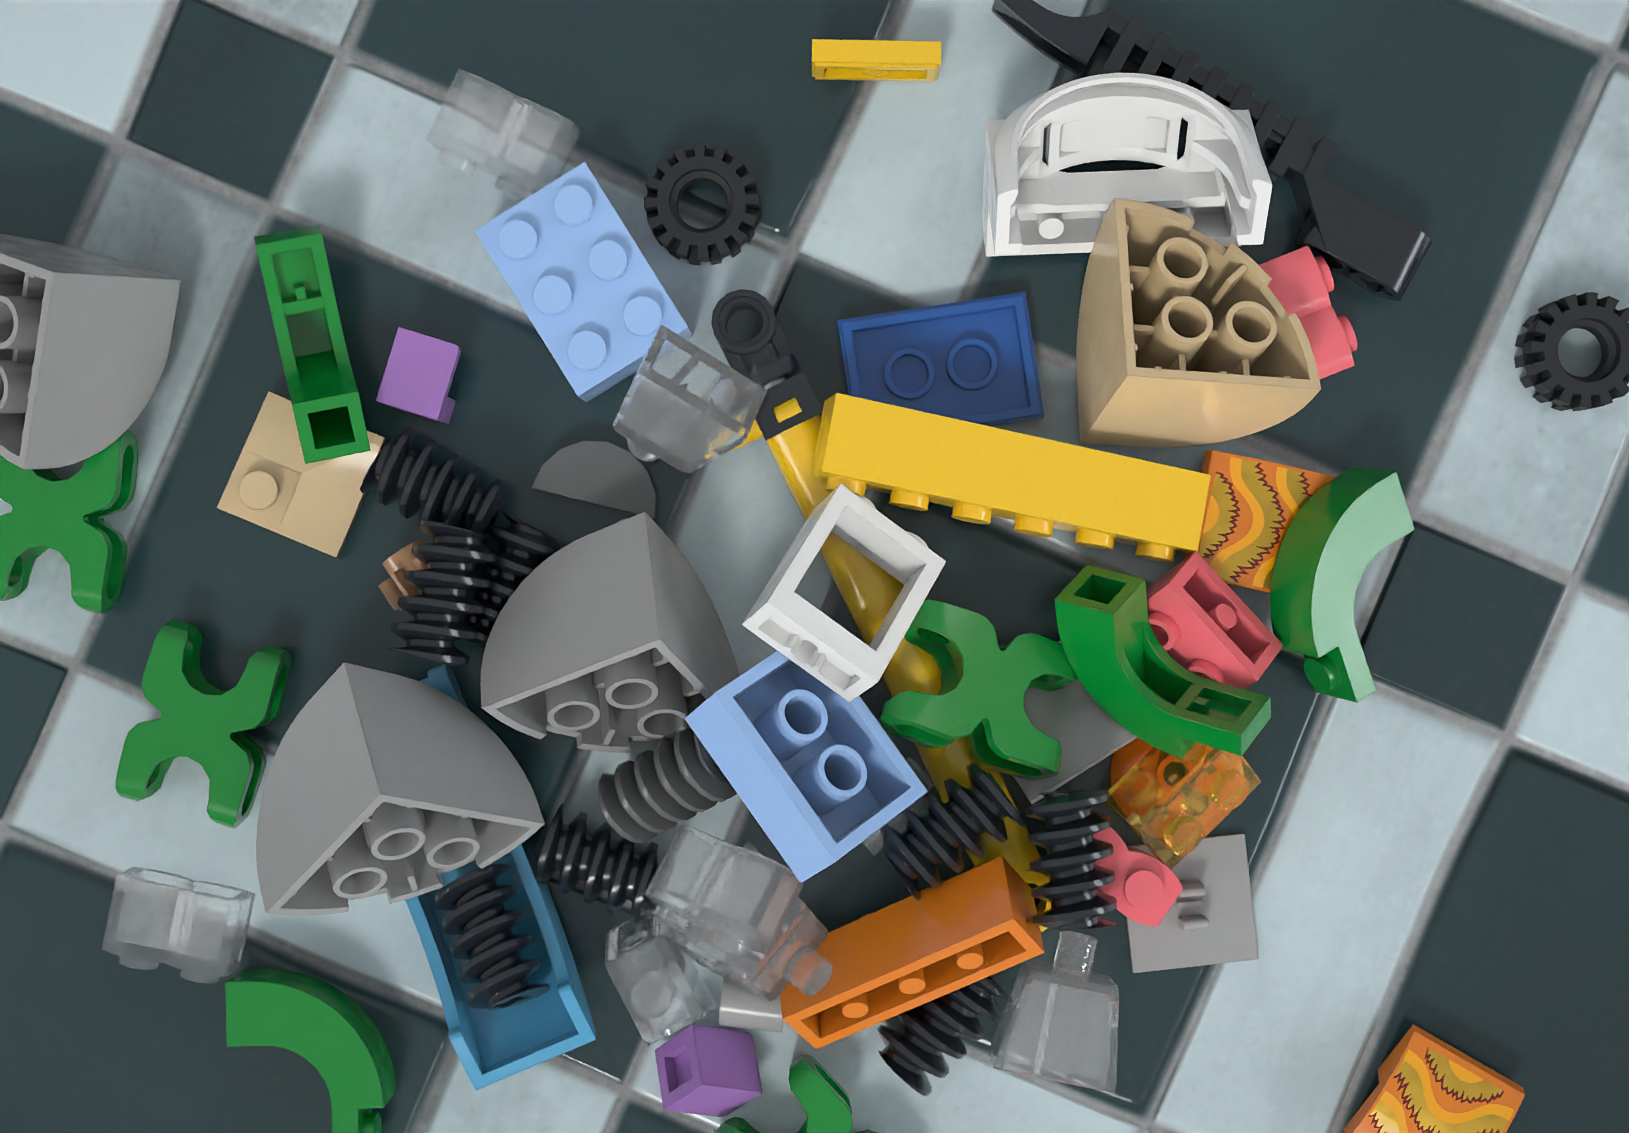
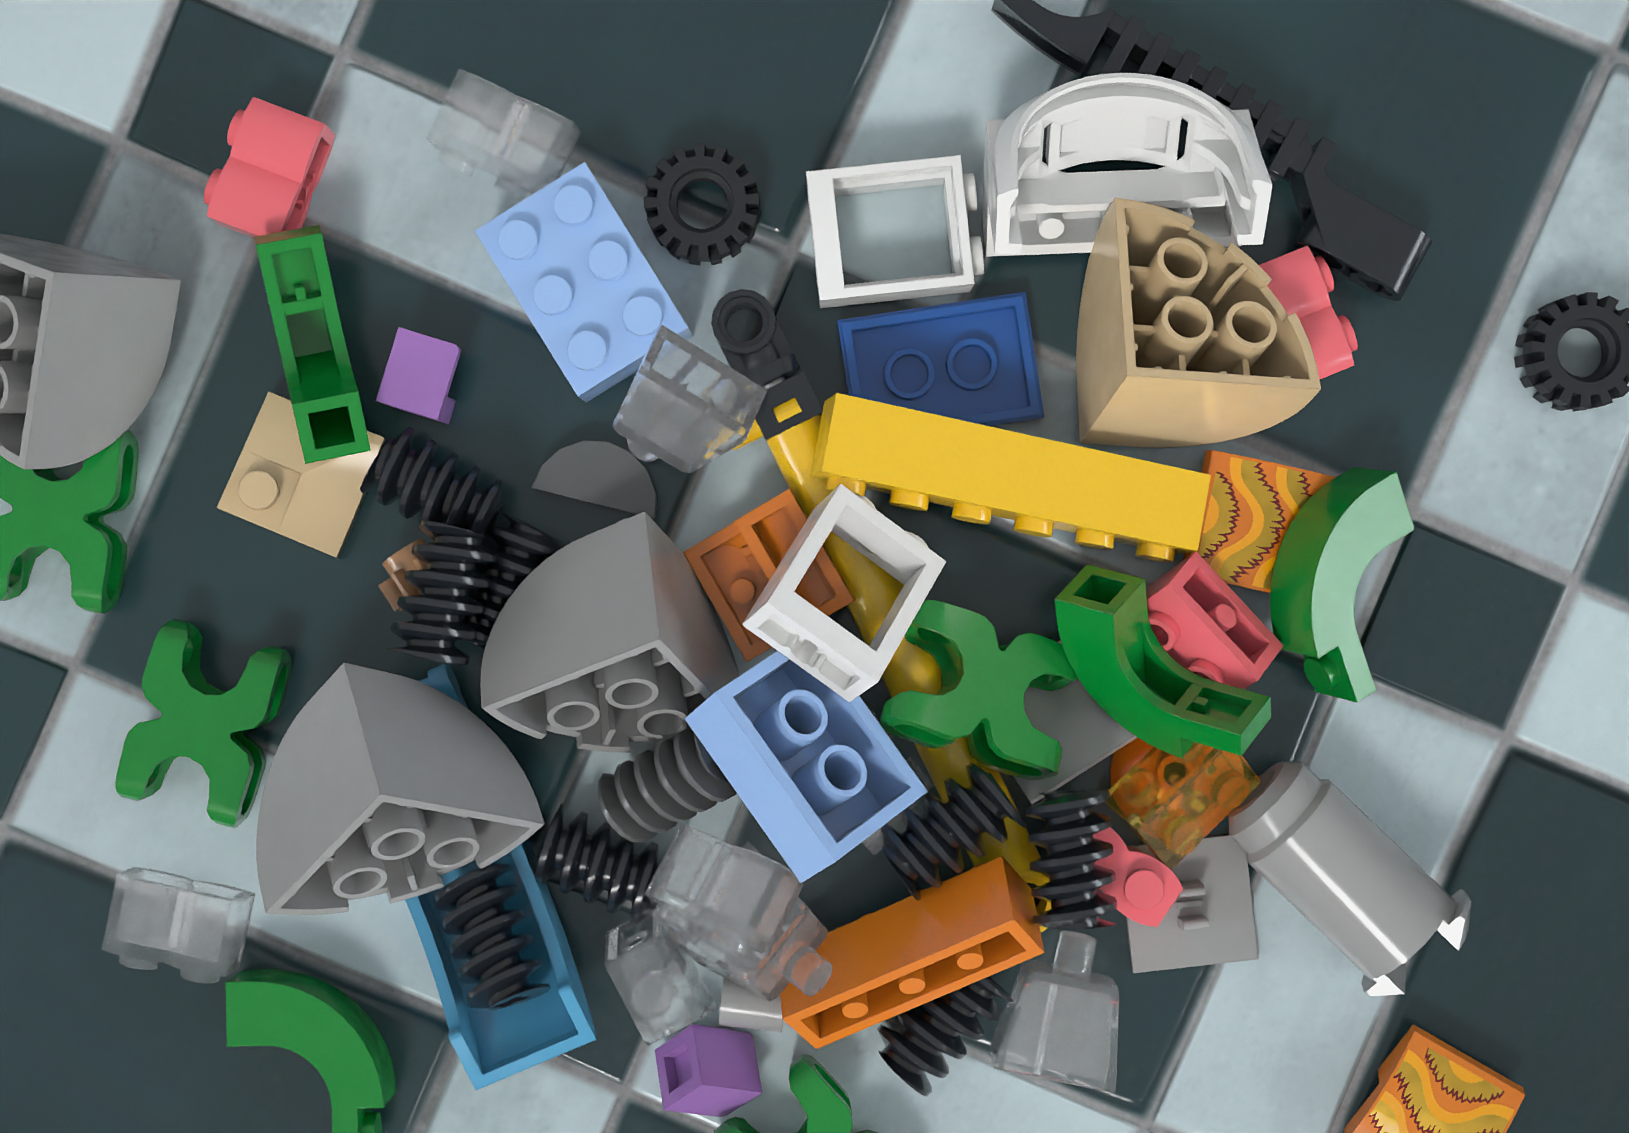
(270, 170): none -> coral brick
(744, 556): none -> orange slope
(876, 60): yellow tile -> none
(959, 198): none -> white window
(1345, 874): none -> light grey piece

